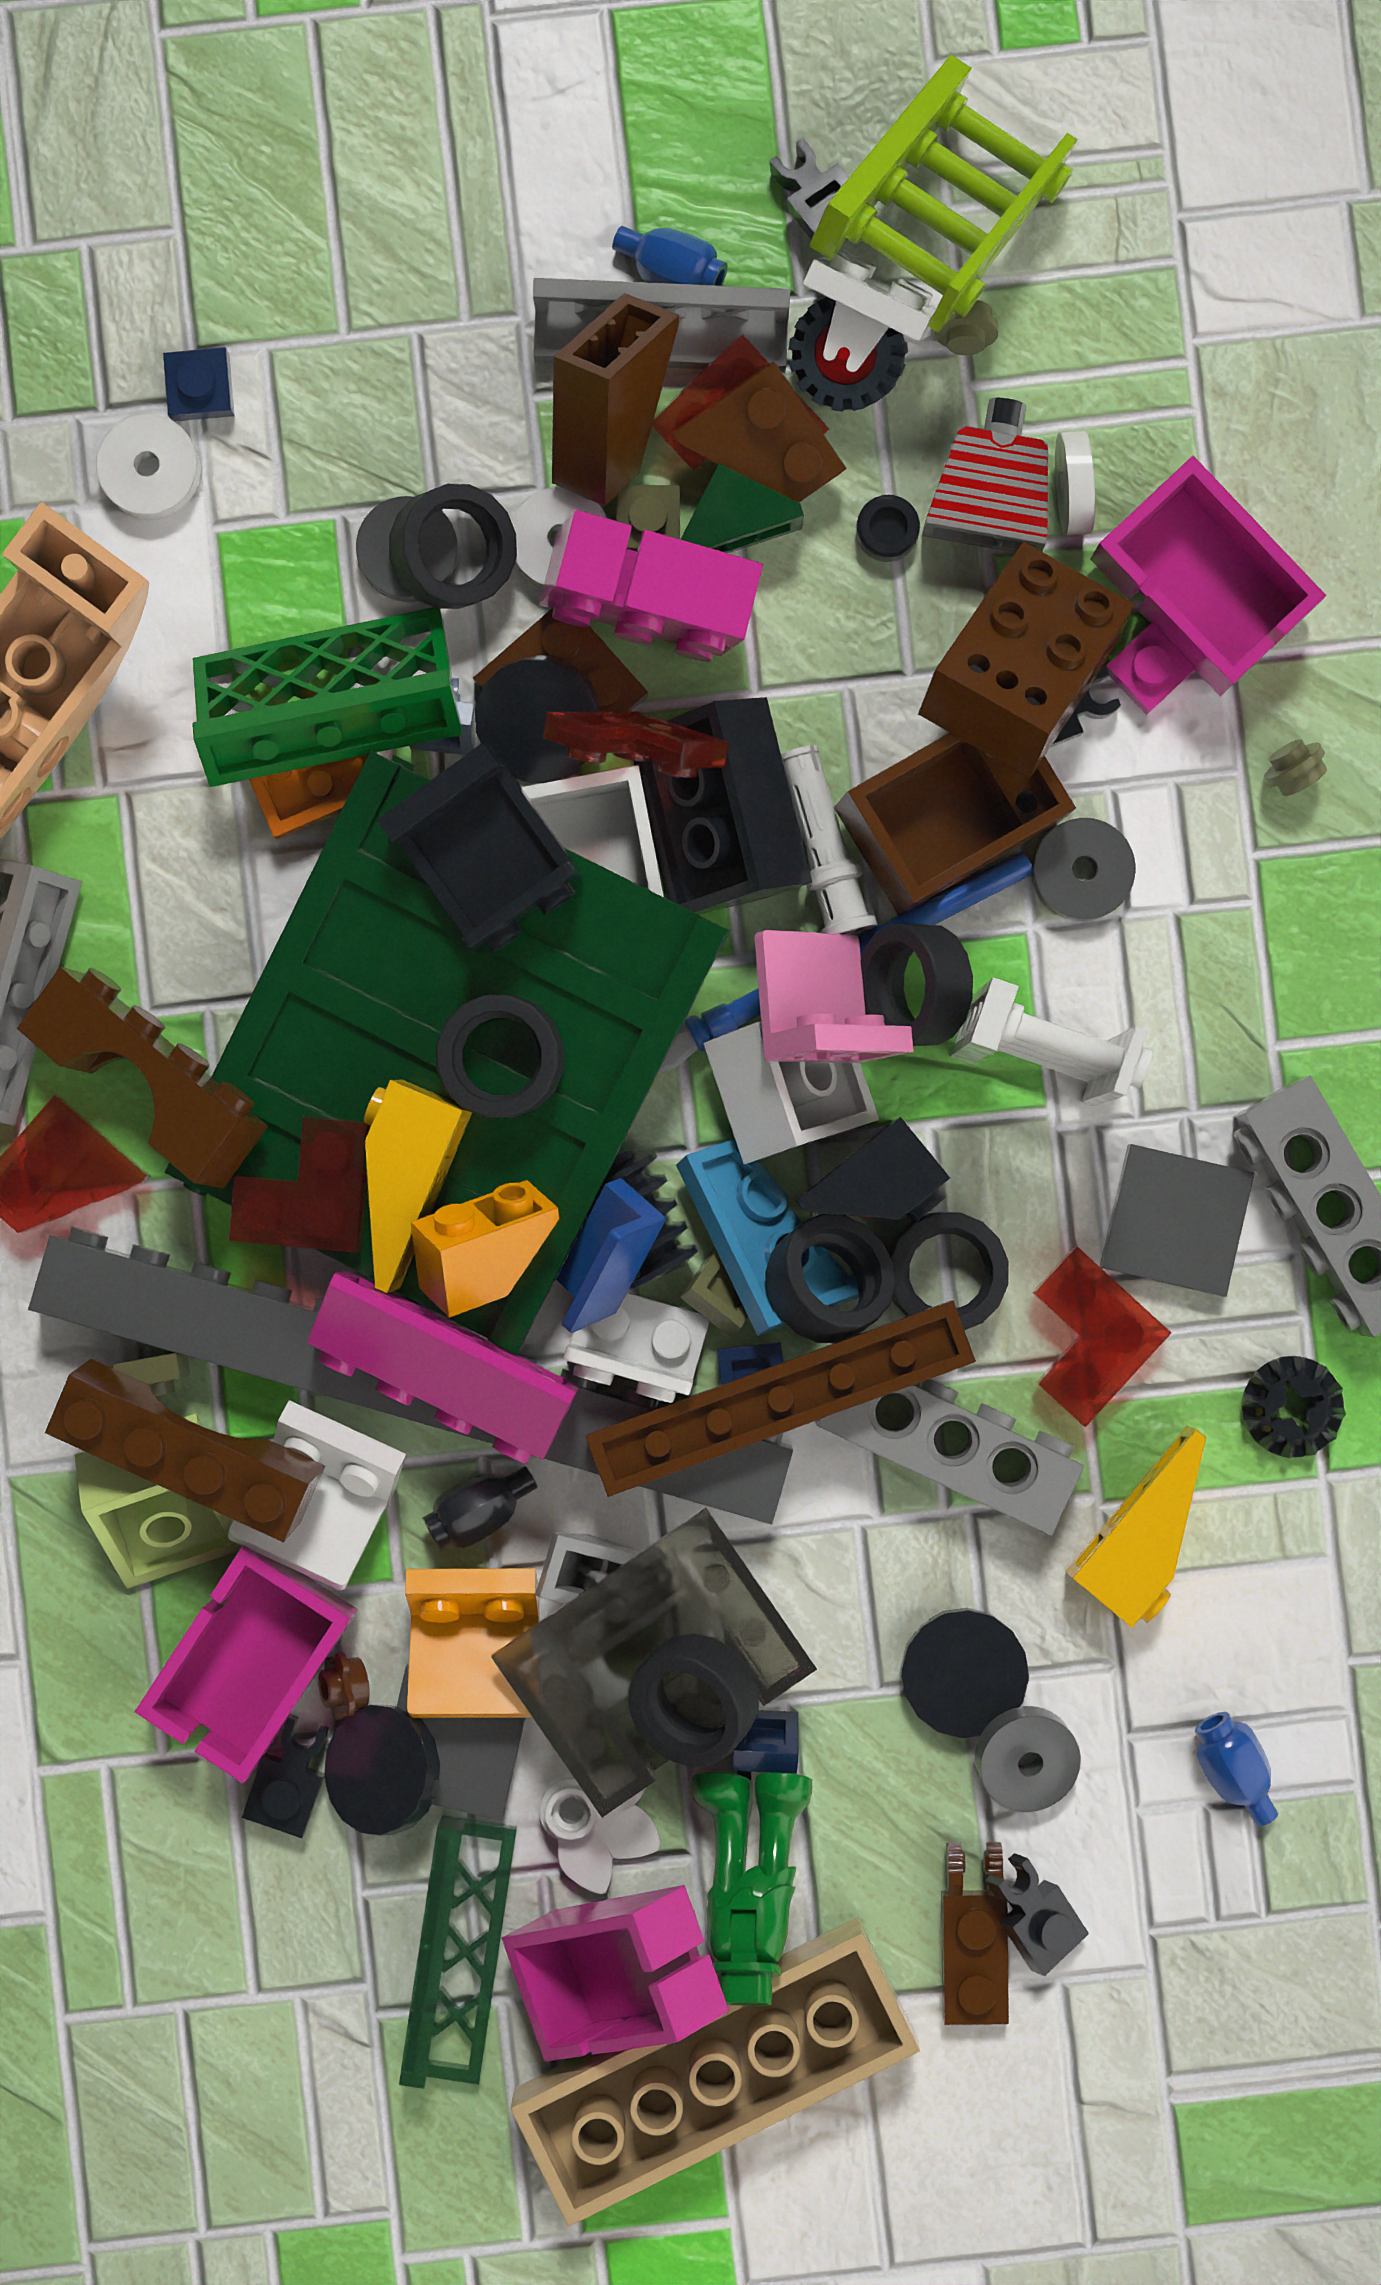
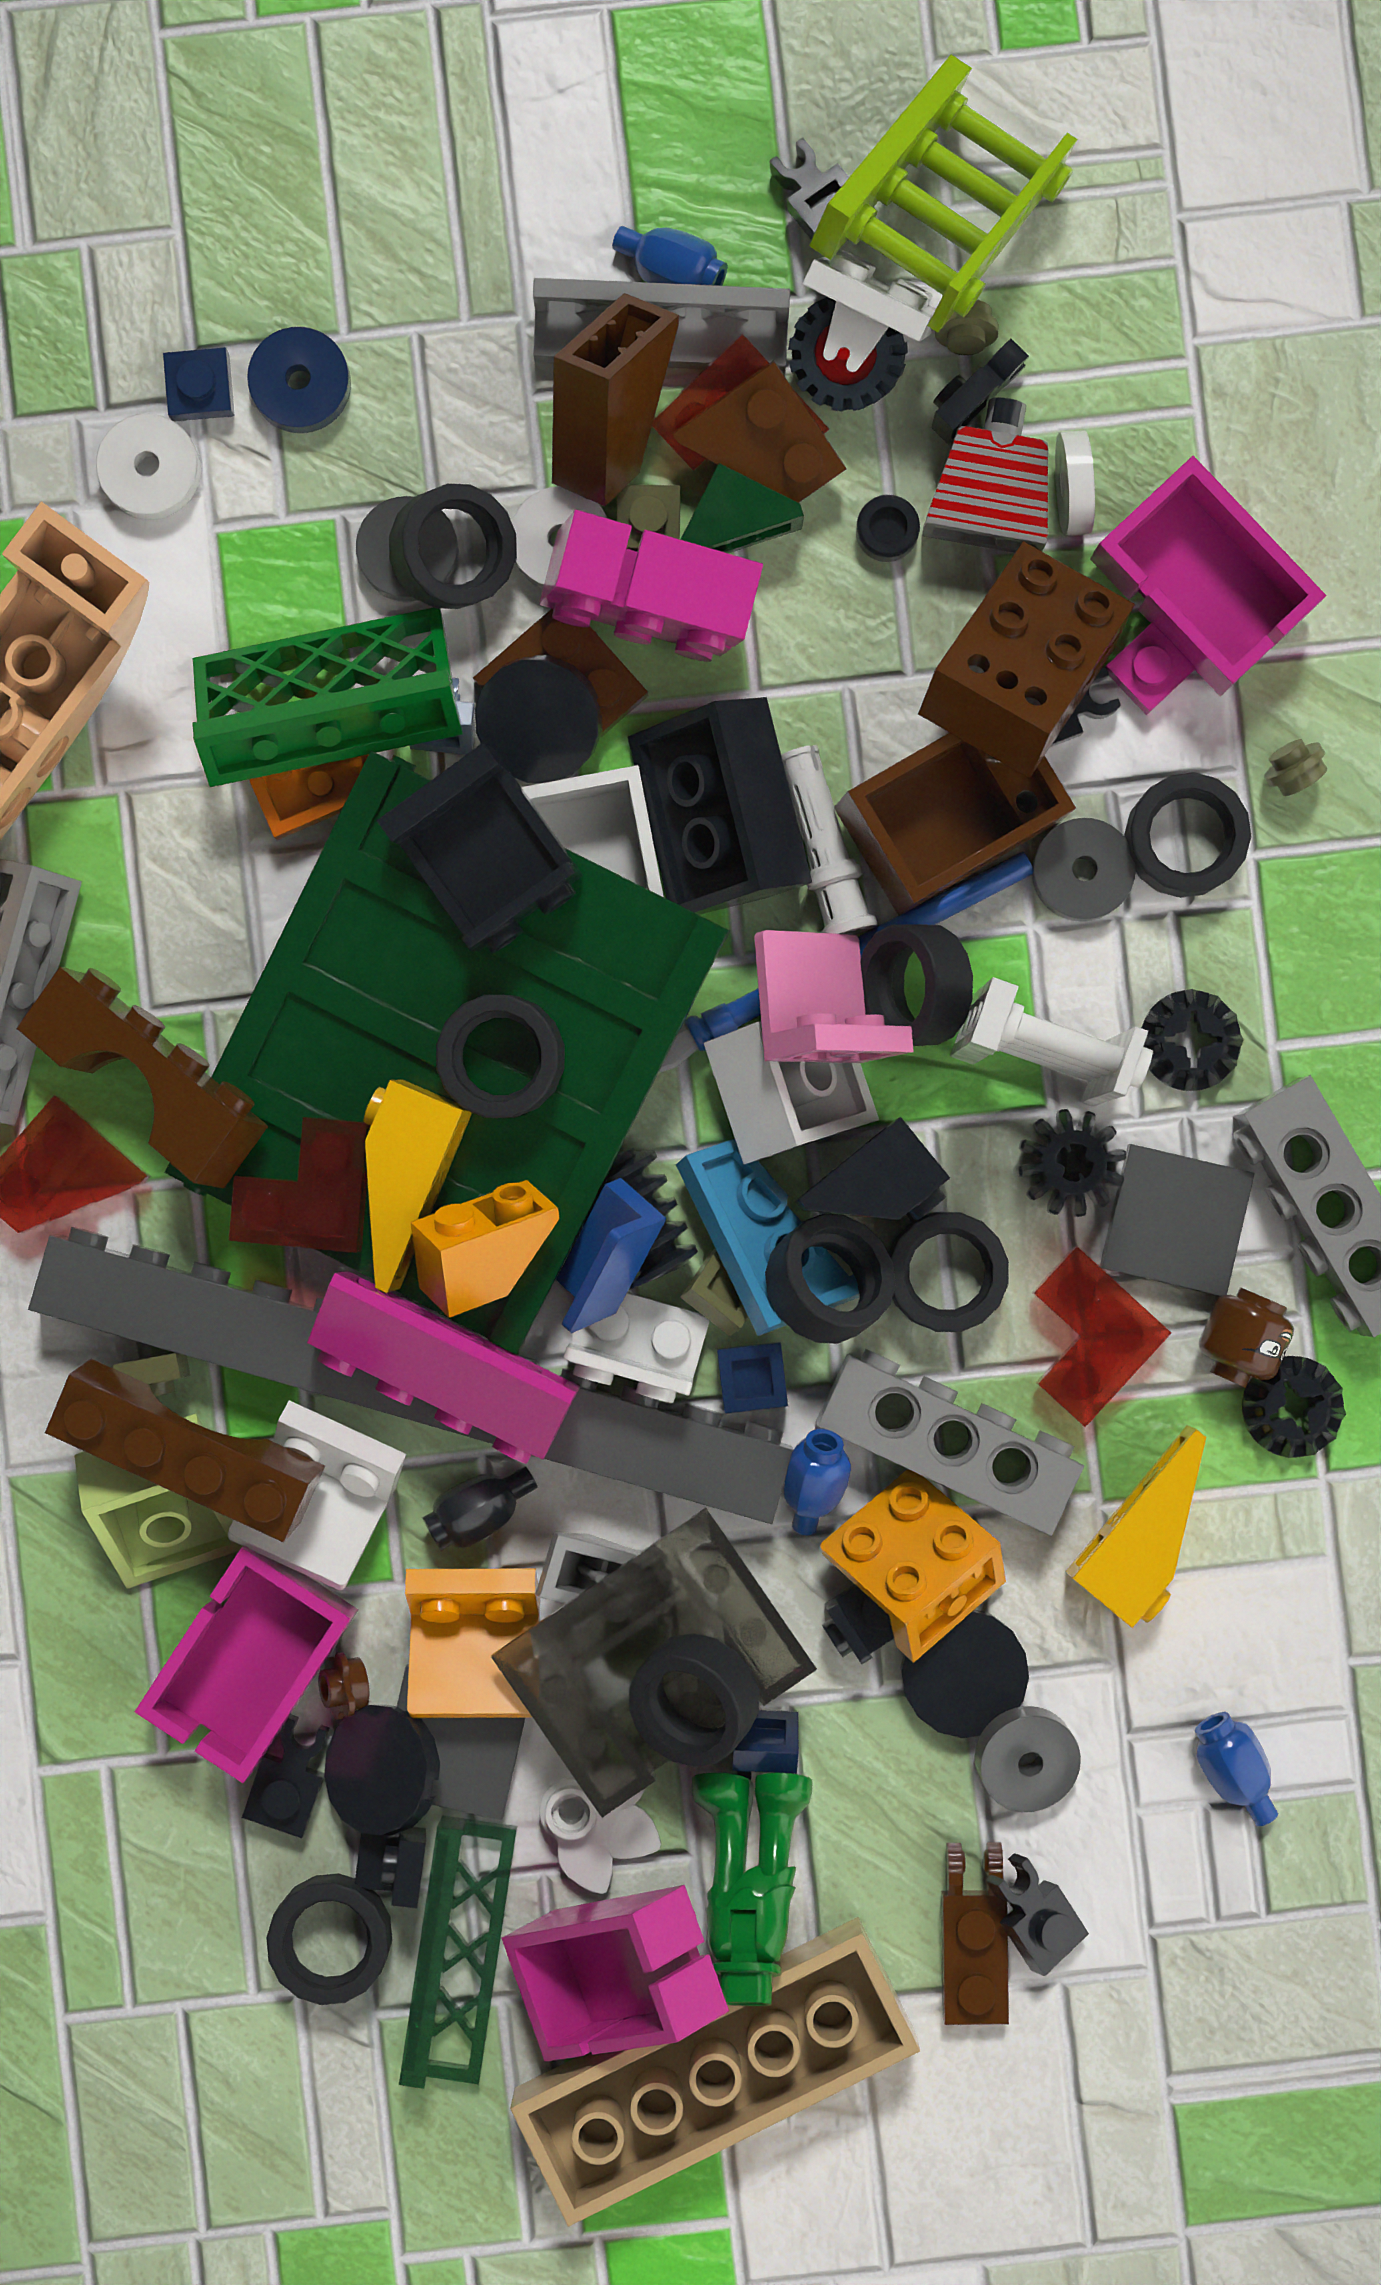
(294, 351): none -> dark blue piece
(296, 1976): none -> black tyre
(393, 1864): none -> black bracket
(635, 738): clear red plate -> none
(780, 1398): reddish brown plate -> none
(816, 1478): none -> blue plant
(857, 1624): none -> black bracket
(917, 1560): none -> light orange bracket
(965, 400): none -> black plate
(1090, 1153): none -> black gear
(1213, 1061): none -> black gear
(1235, 825): none -> black tyre
(1246, 1337): none -> reddish brown head

